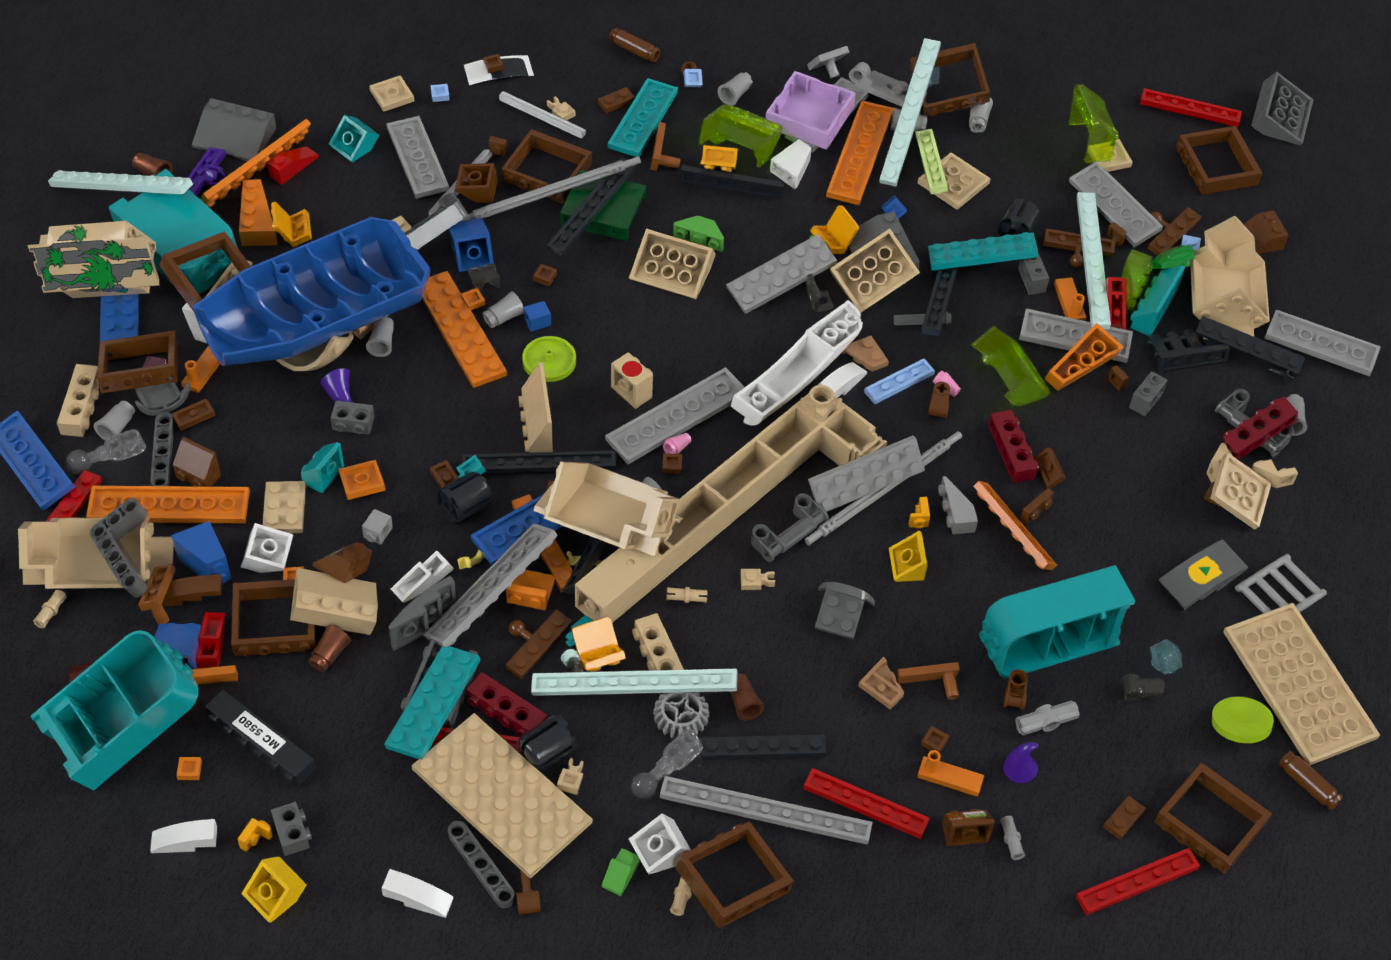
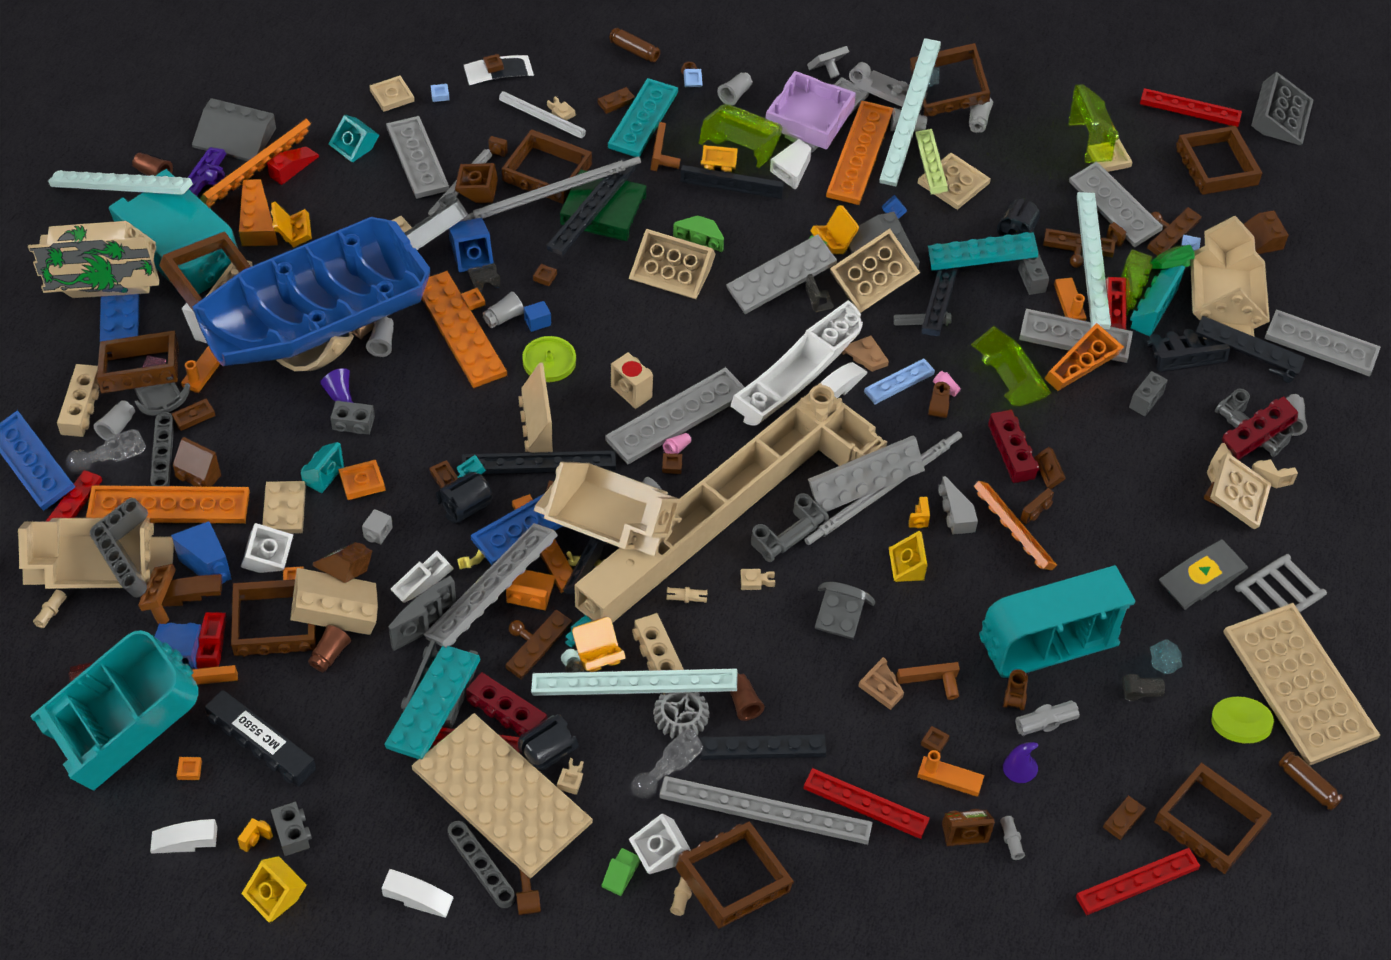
(1118, 378): reddish brown plate -> none

